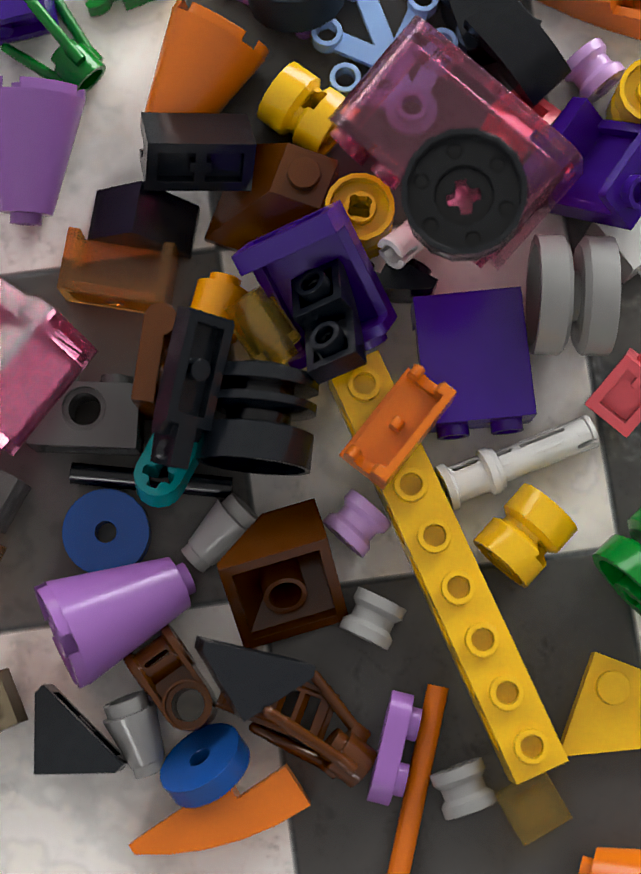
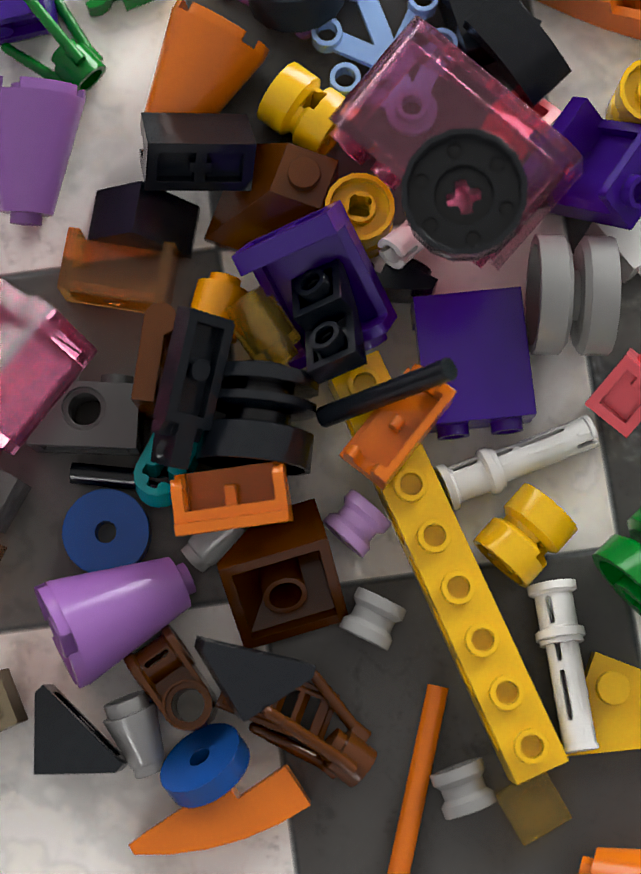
(231, 498): none -> orange hinge
(387, 392): none -> black bar
(388, 773): medium lavender plate -> none
(561, 639): none -> white pin
(593, 70): lavender wheel -> none

